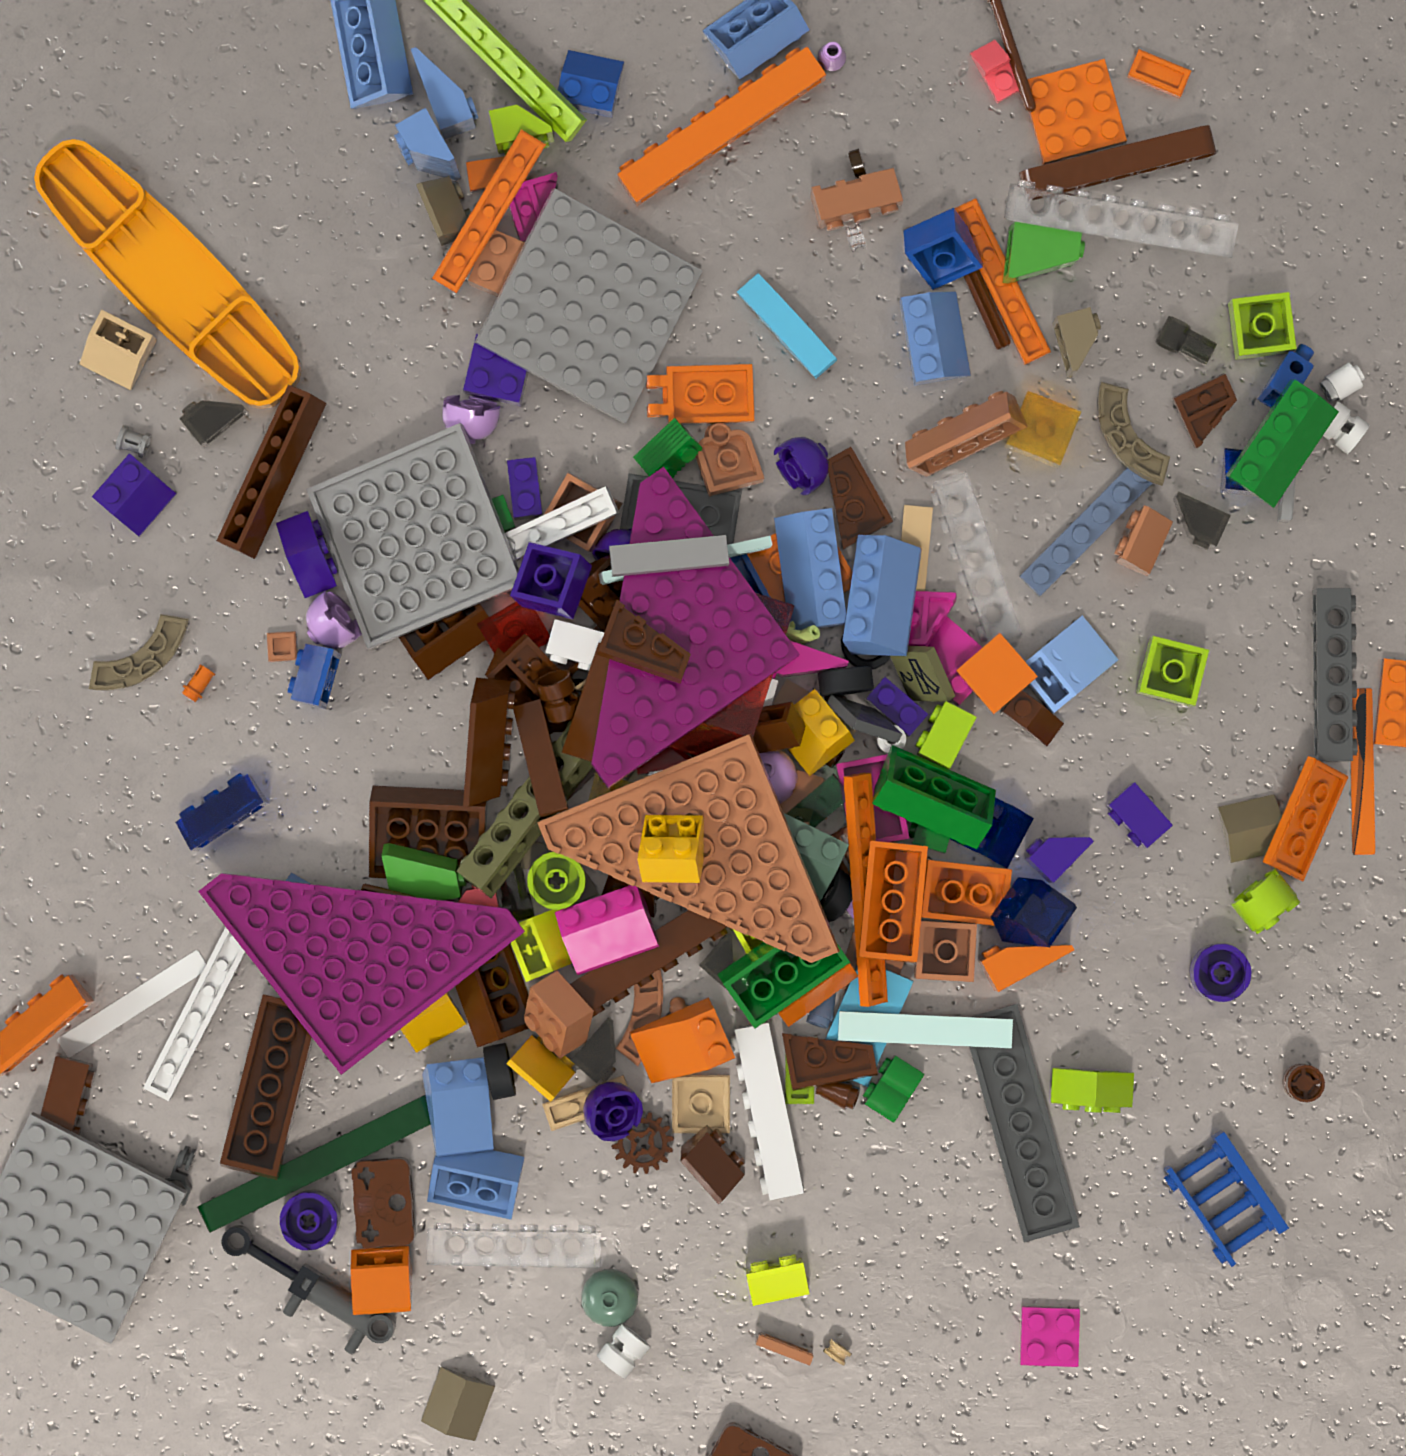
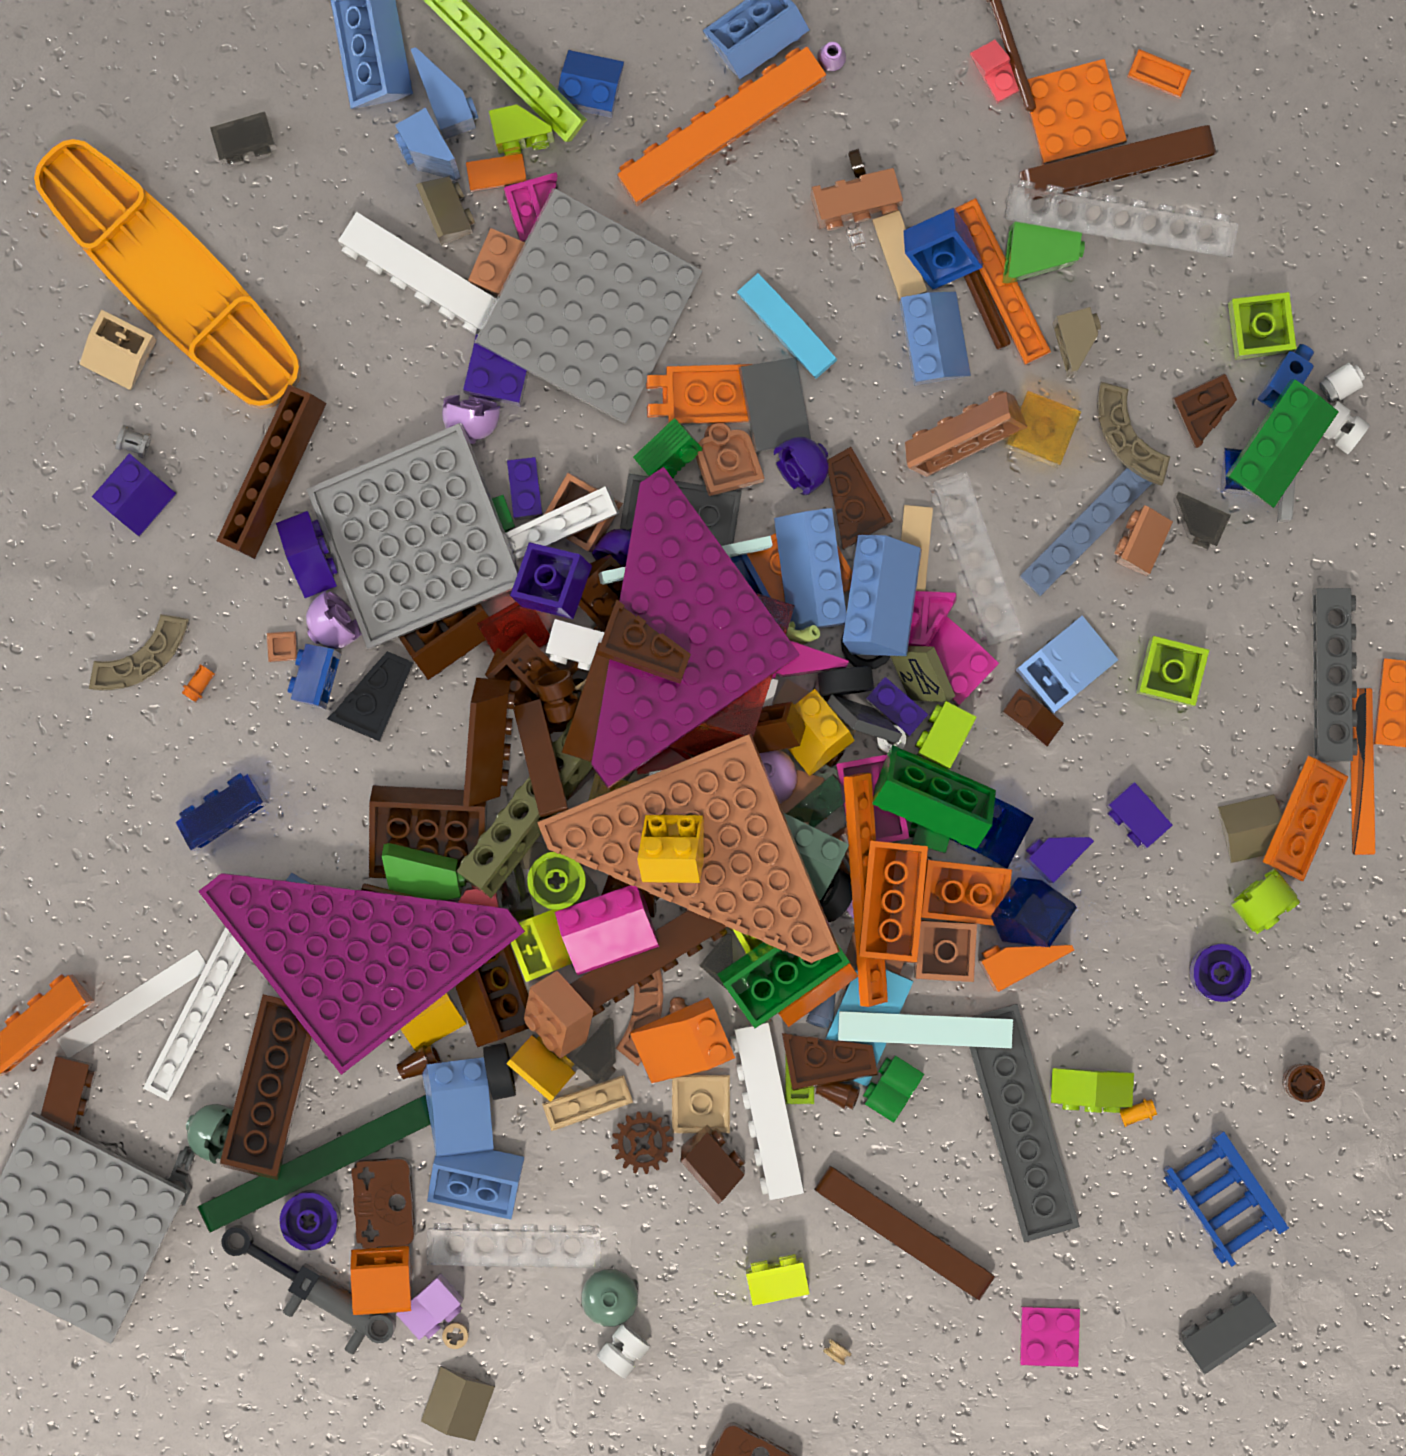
(208, 1131): none -> sand green cylinder
(210, 419): clear smoke slope -> none
(243, 139): none -> clear smoke brick
(374, 698): none -> black wing
(416, 271): none -> white brick
(417, 1061): none -> reddish brown cone
(431, 1306): none -> lavender brick
(461, 1342): none -> tan bush
(489, 211): orange tile -> none
(612, 1110): dark purple cylinder -> none
(669, 555): light grey tile -> none
(774, 403): none -> dark grey tile
(784, 1348): nougat tile -> none
(902, 271): none -> tan tile
(904, 1233): none -> reddish brown beam
(996, 673): orange tile -> none
(1138, 1112): none -> light orange pin
(1178, 337): clear smoke piece -> none
(1226, 1331): none -> dark grey slope

